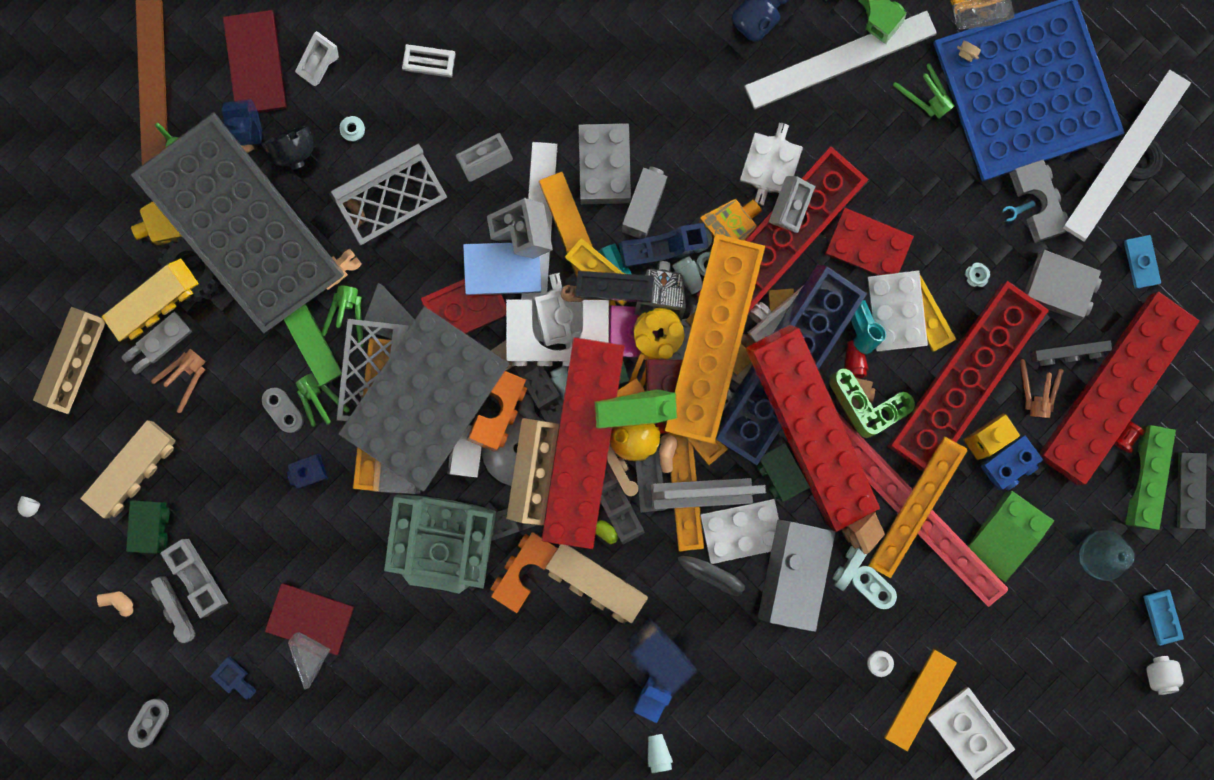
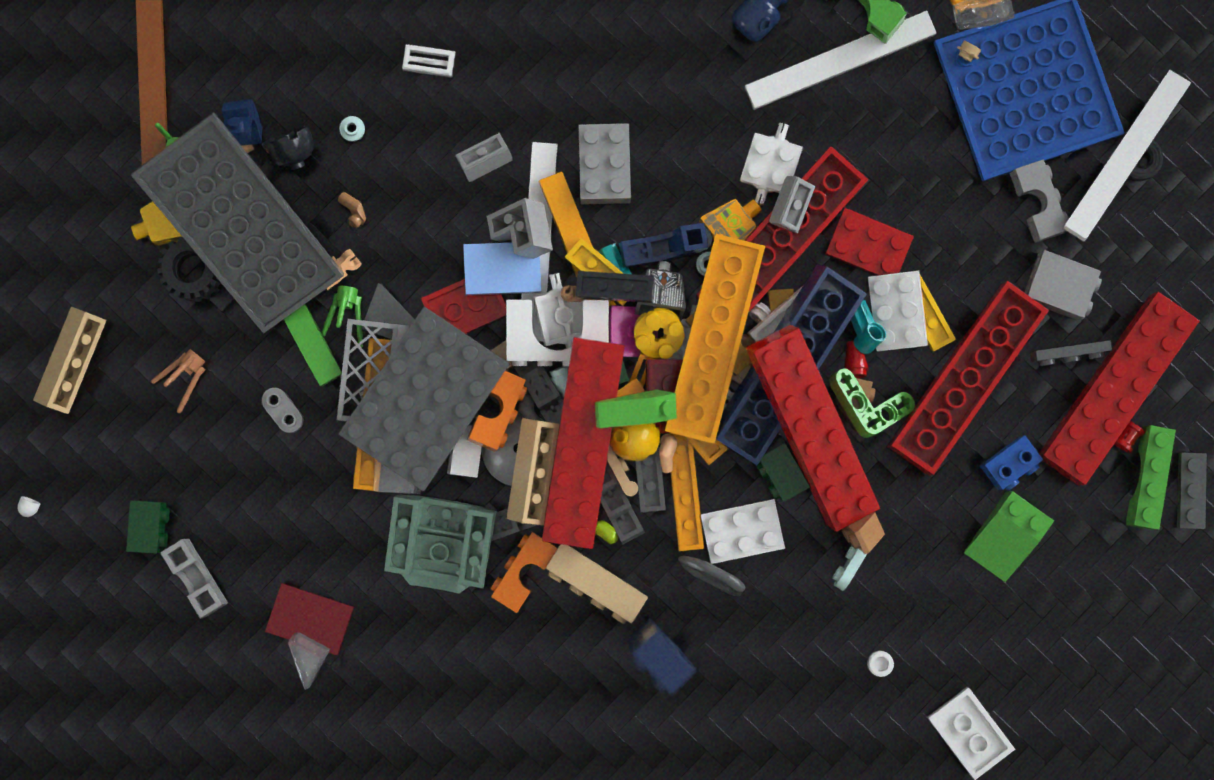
(118, 600): light nougat arm -> none
(128, 469): tan brick -> none
(149, 722): light grey plate -> none
(150, 299): yellow brick -> none
(158, 341): light grey hinge -> none
(173, 609): light grey hinge -> none
(230, 677): dark blue plate -> none
(255, 60): dark red tile -> none
(307, 472): clear blue brick -> none
(309, 389): bright green plant -> none
(316, 59): white slope -> none
(377, 175): light grey fence -> none
(644, 202): light grey brick -> none
(651, 701): blue brick -> none
(658, 754): light aqua cone -> none
(690, 273): light aqua cone -> none
(704, 493): light grey fence -> none
(796, 575): brick -> none
(873, 587): light aqua plate -> none
(917, 507): light orange tile -> none
(920, 700): light orange tile -> none
(934, 530): coral plate -> none
(939, 104): bright green plant -> none
(979, 268): light aqua plate -> none
(992, 437): yellow torso -> none
(1017, 210): medium azure hand -> none
(1041, 405): nougat plant -> none
(1106, 555): clear light blue cone -> none
(1142, 262): dark azure plate -> none
(1163, 617): dark azure plate -> none
(1165, 675): white head -> none

